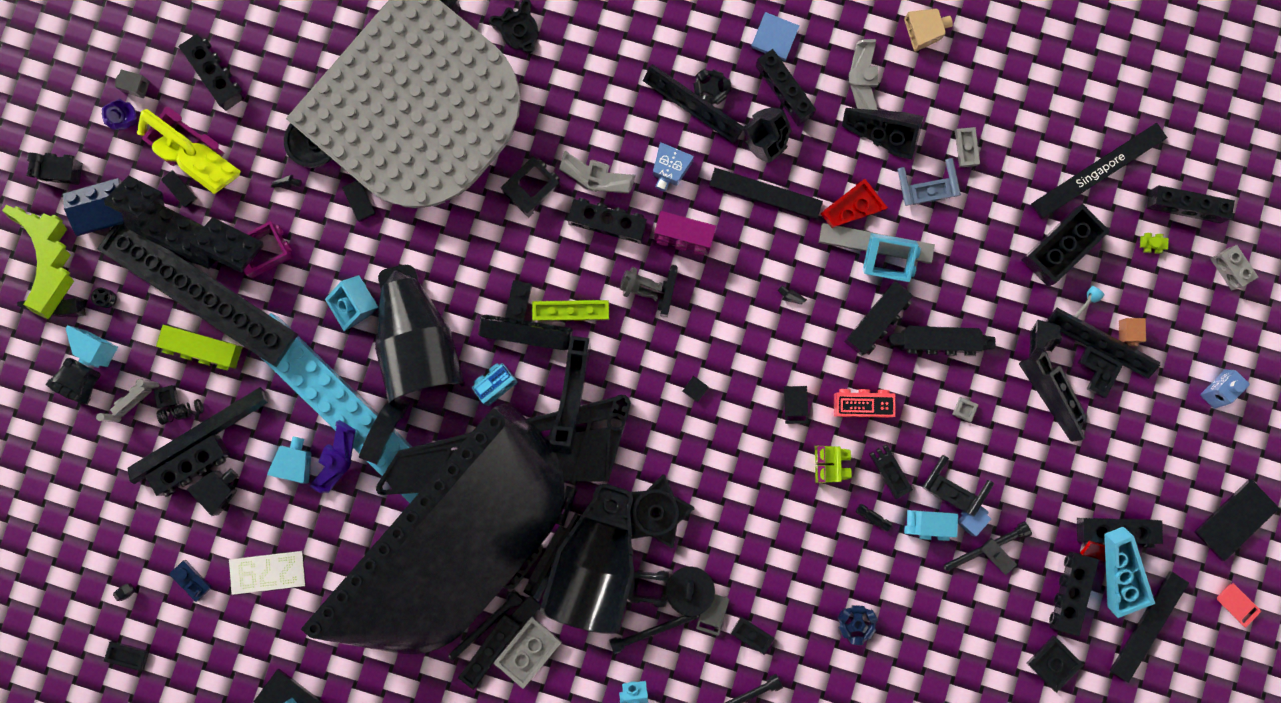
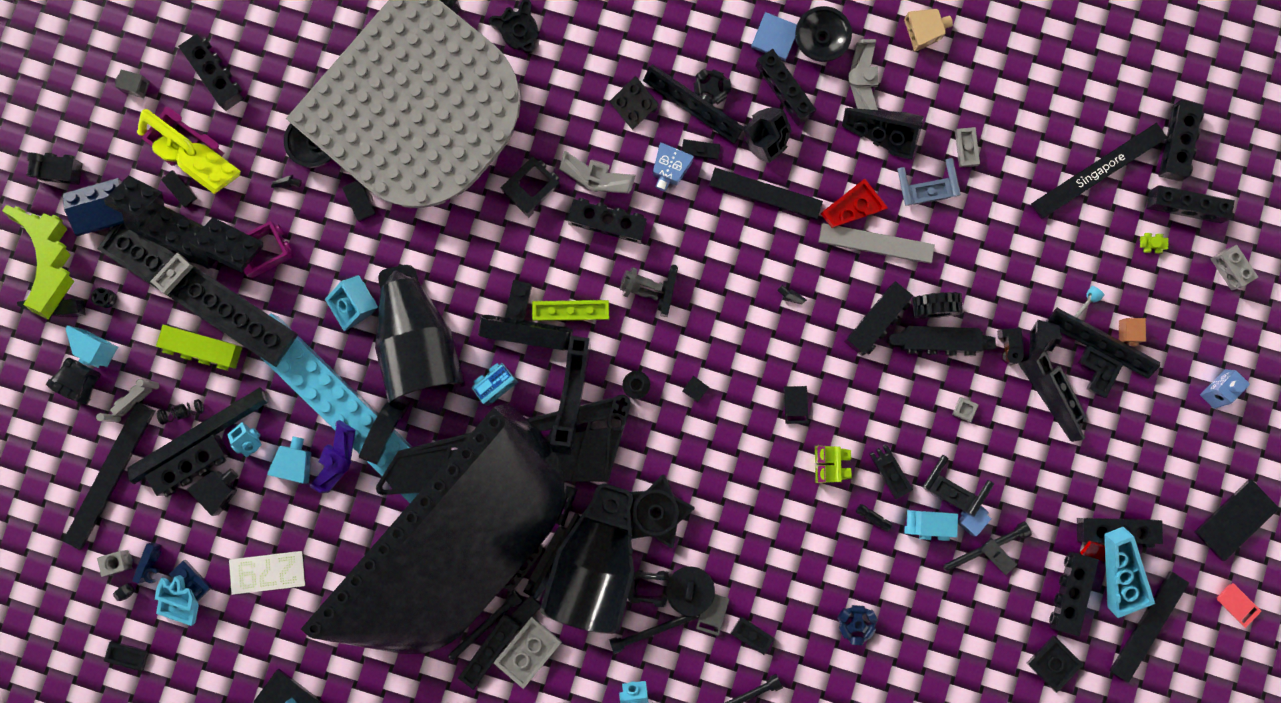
(107, 565): none -> light grey brick
(109, 475): none -> black tile
(119, 115): dark purple hair -> none
(149, 557): none -> dark blue plate
(166, 396): black plate -> none
(171, 274): none -> light grey plate
(176, 601): none -> medium azure plate
(244, 439): none -> medium azure brick
(634, 102): none -> black hinge
(636, 384): none -> black plate
(684, 233): magenta brick -> none
(701, 149): none -> black piece
(825, 23): none -> black dish
(864, 403): brick -> none
(910, 269): medium azure window -> none
(937, 305): none -> black bush
(1013, 345): none -> black leg
(1065, 245): black brick -> none
(1170, 166): none -> black brick

